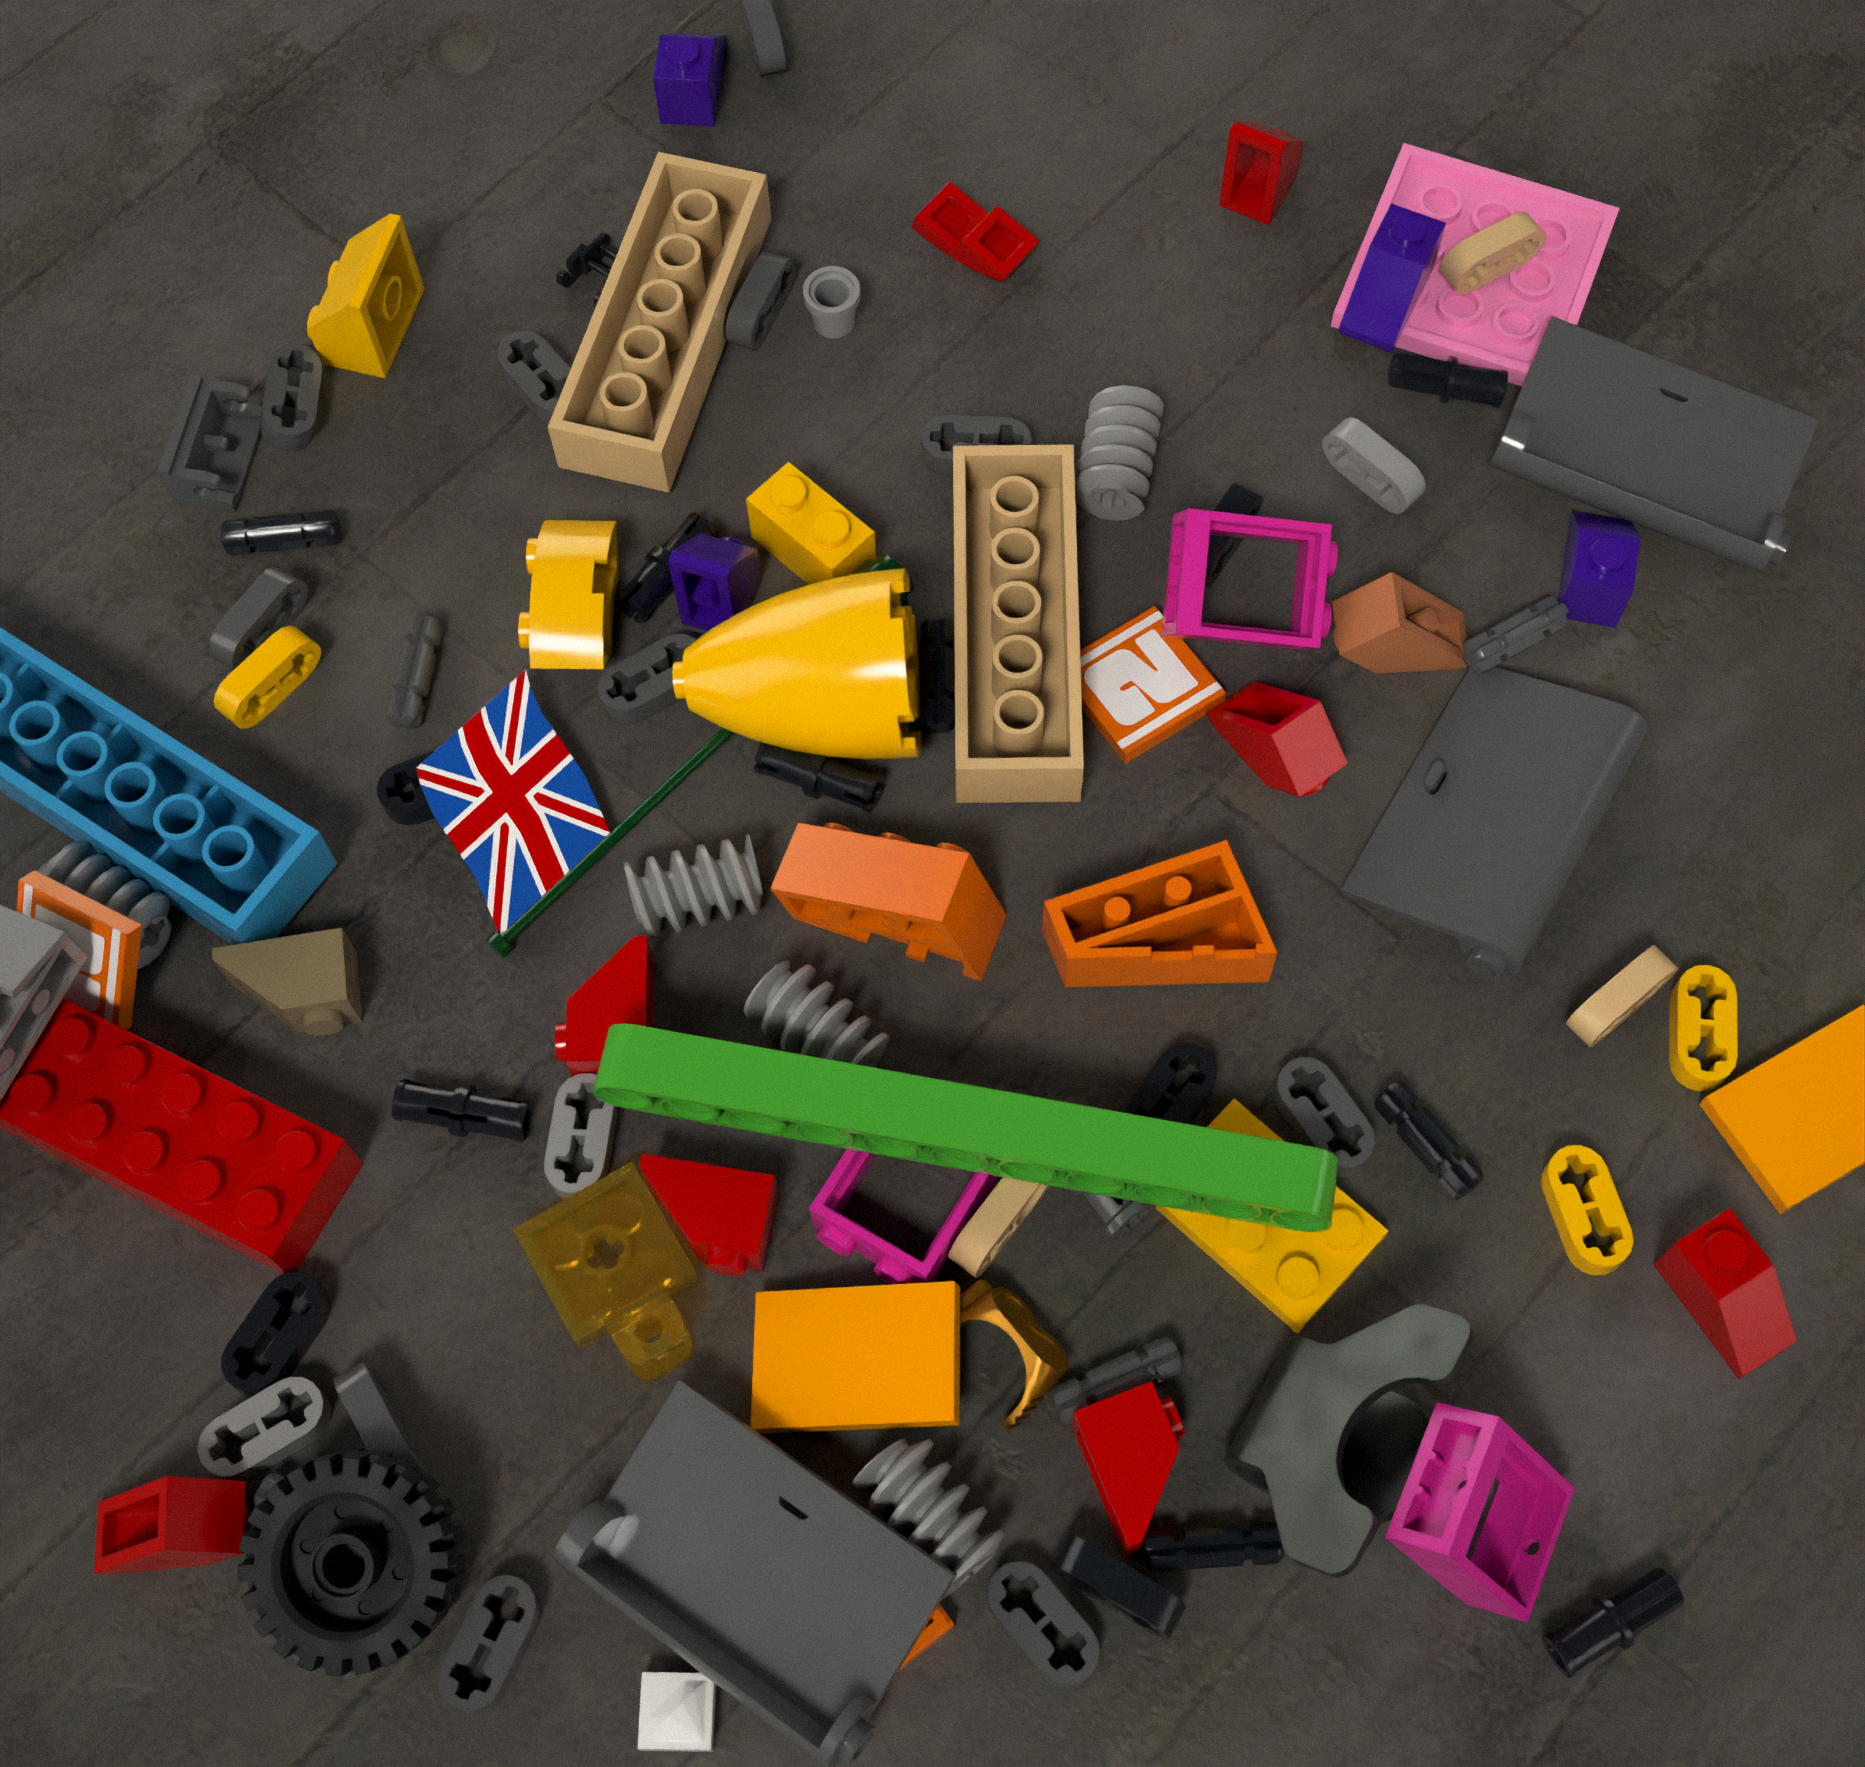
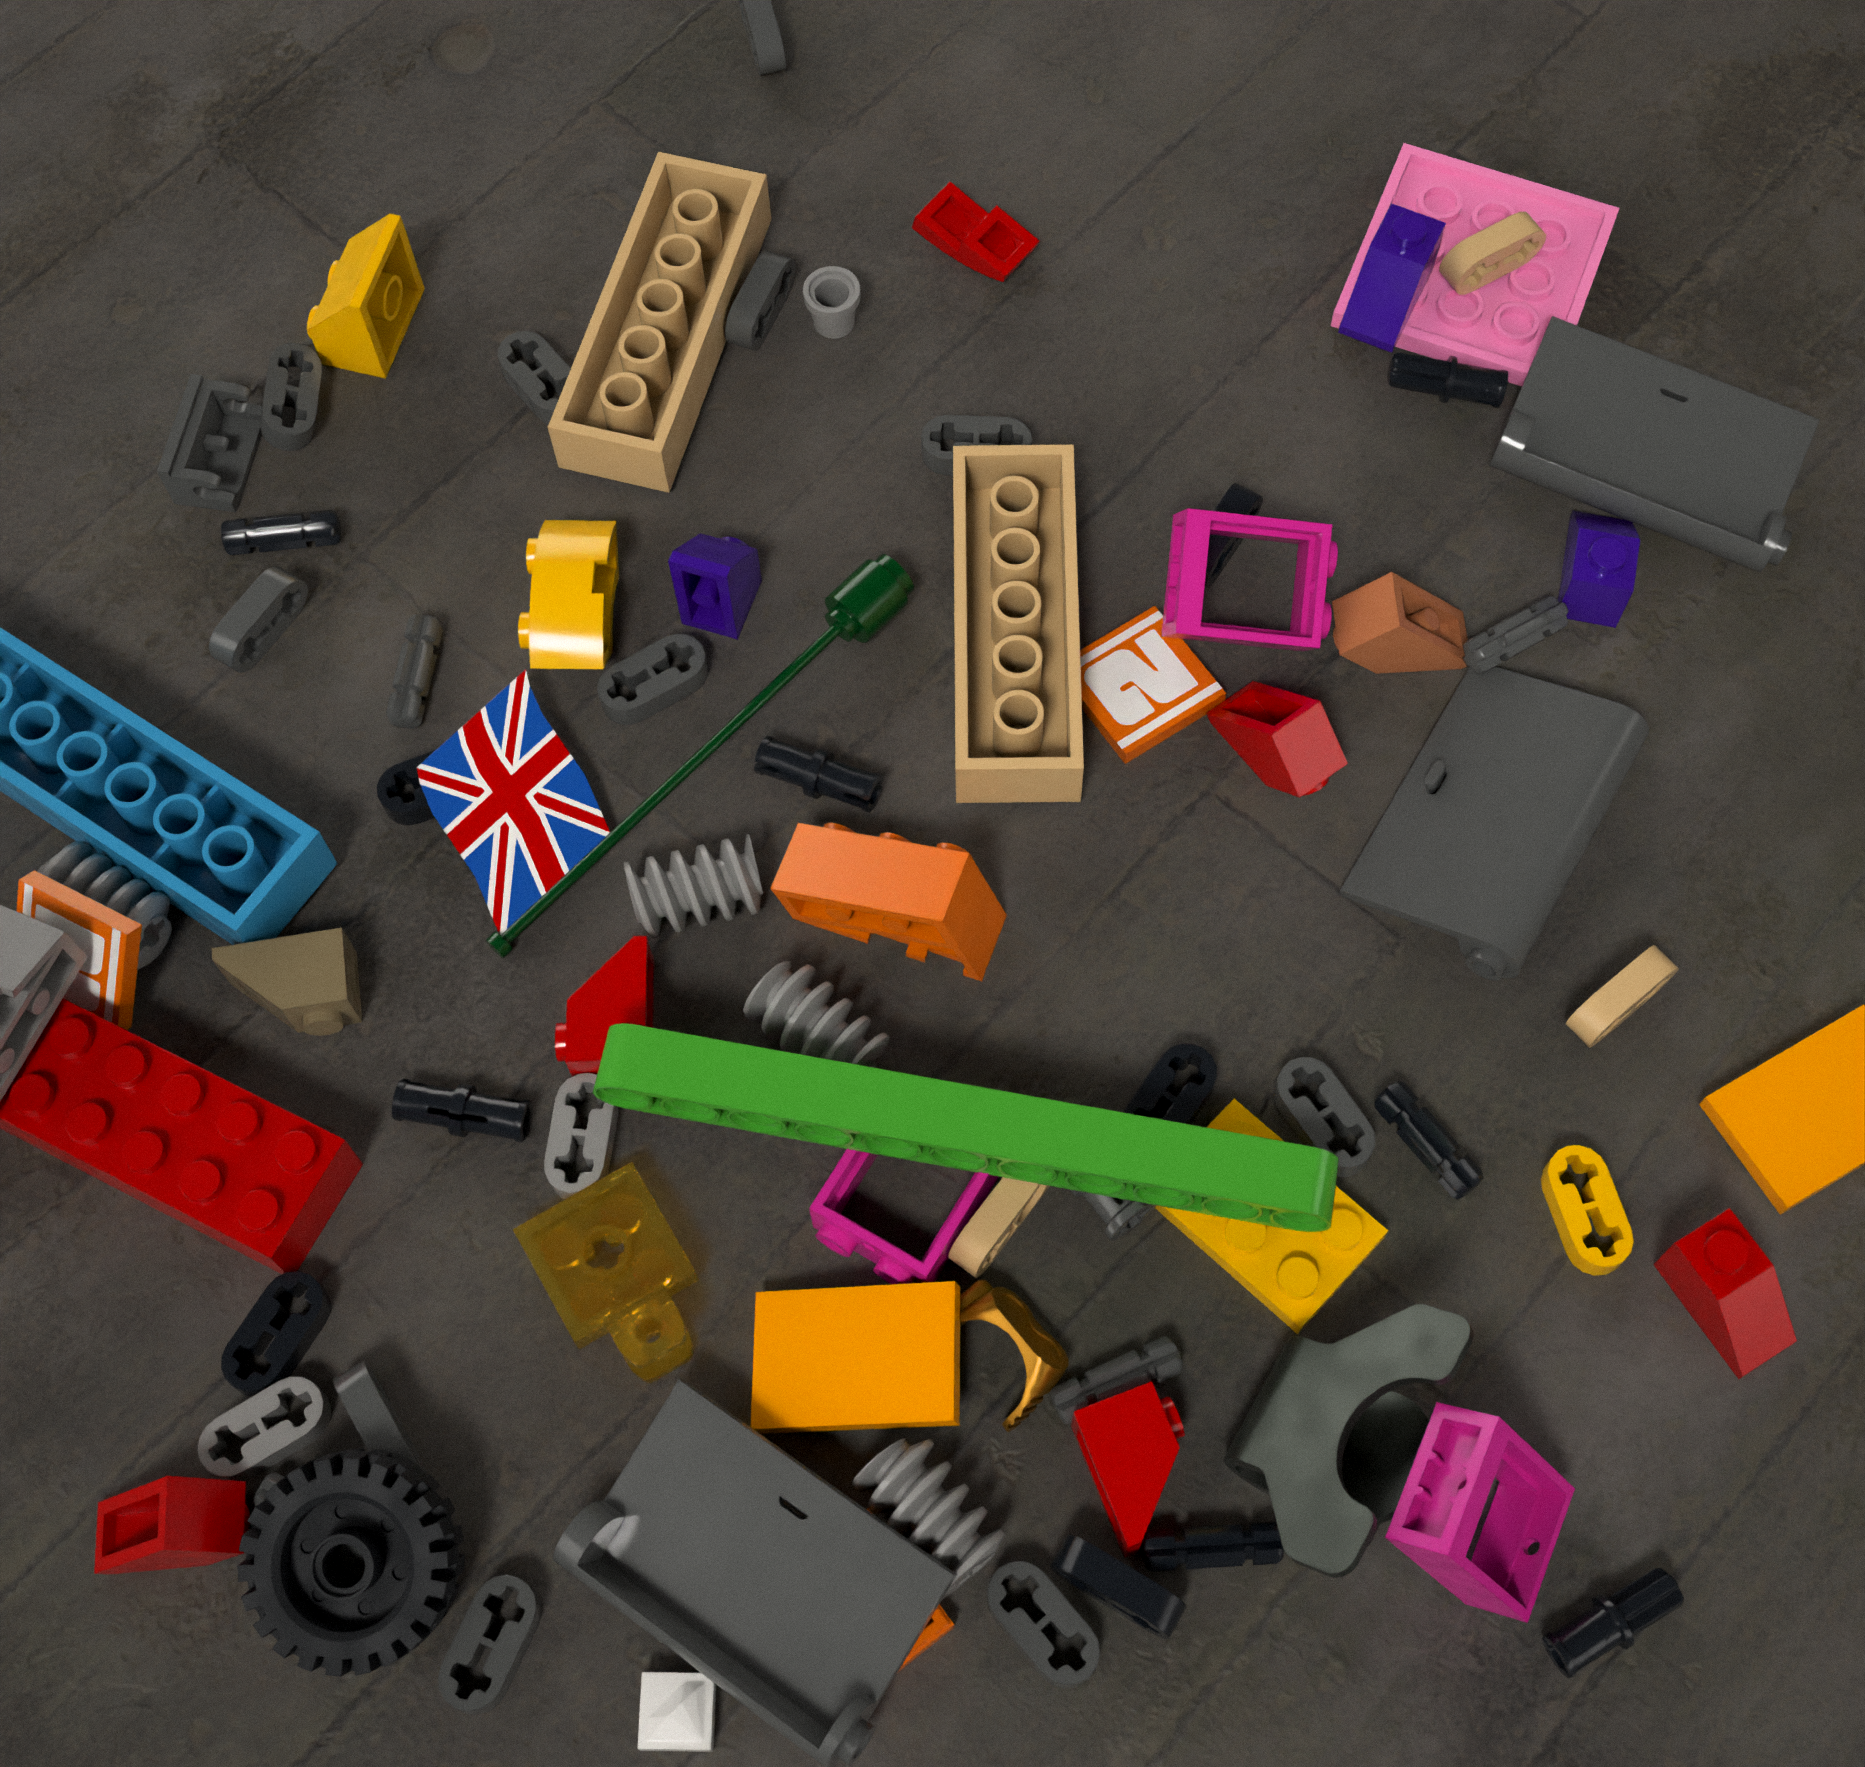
(267, 677): yellow beam -> none
(587, 258): black piece -> none
(654, 578): black pin -> none
(688, 77): dark purple slope -> none
(717, 1210): red slope -> none
(807, 527): yellow brick -> none
(814, 670): yellow cylinder -> none
(937, 676): black axle -> none
(1118, 452): light grey piece -> none
(1162, 926): orange wedge -> none
(1258, 170): red slope -> none
(1374, 465): light grey beam -> none
(1717, 1028): yellow beam -> none

